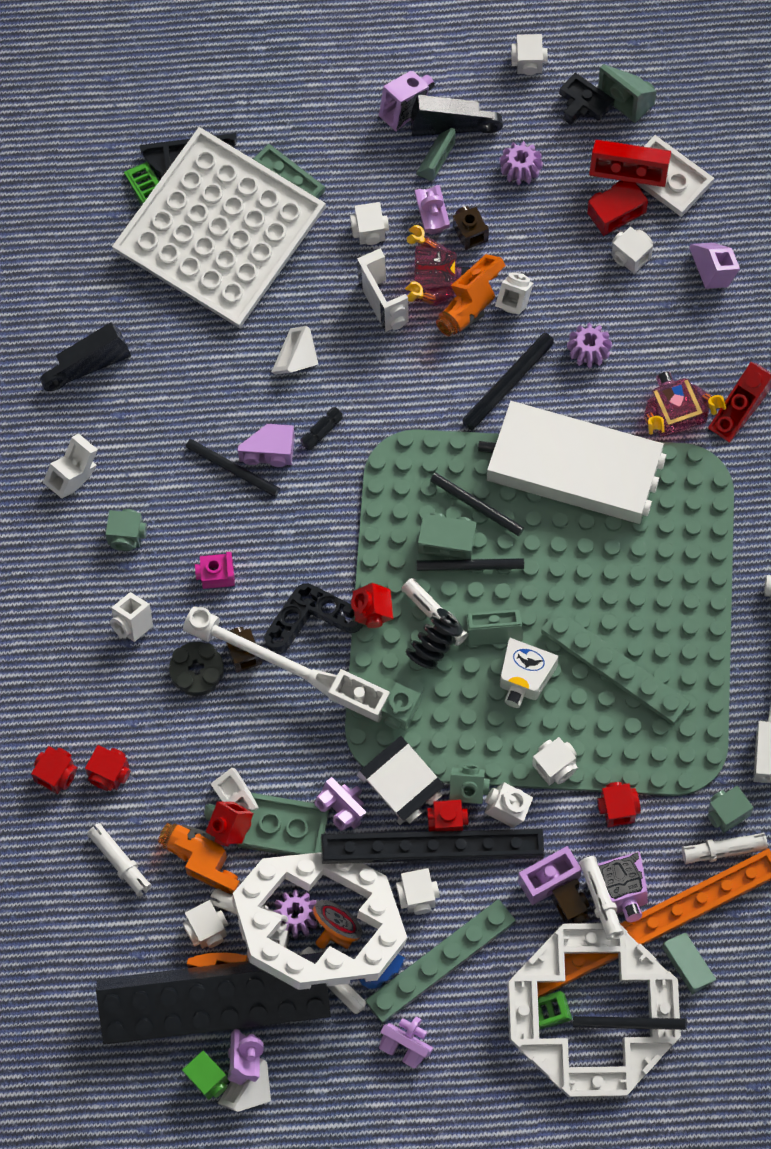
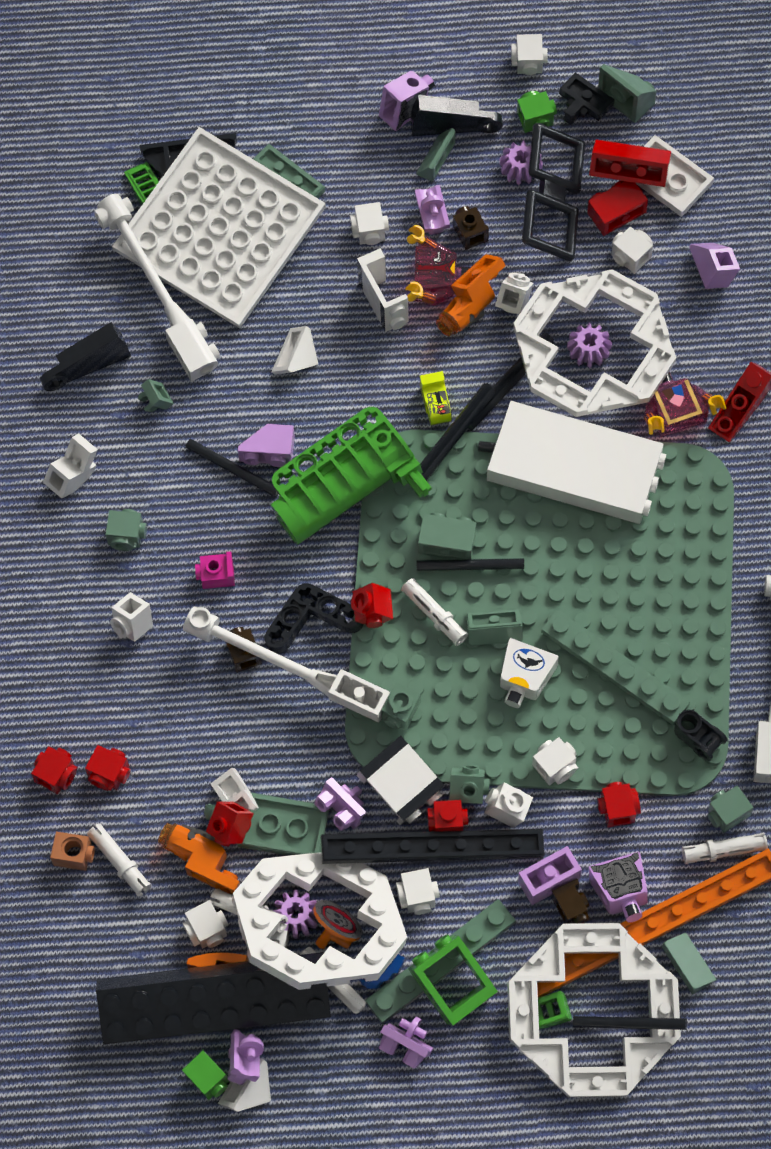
(63, 843): none -> nougat brick
(156, 394): none -> sand green tile
(183, 335): none -> white bar
(209, 676): pearl dark grey plate -> none
(321, 428): black axle -> none
(344, 474): none -> bright green piece
(435, 398): none -> neon yellow leg
(436, 641): black piece -> none
(456, 429): none -> black axle
(467, 1003): none -> bright green window
(477, 504): black bar -> none
(535, 108): none -> bright green brick
(553, 192): none -> black bar
(605, 908): white pin -> none
(608, 391): none -> white plate
(700, 736): none -> black piece

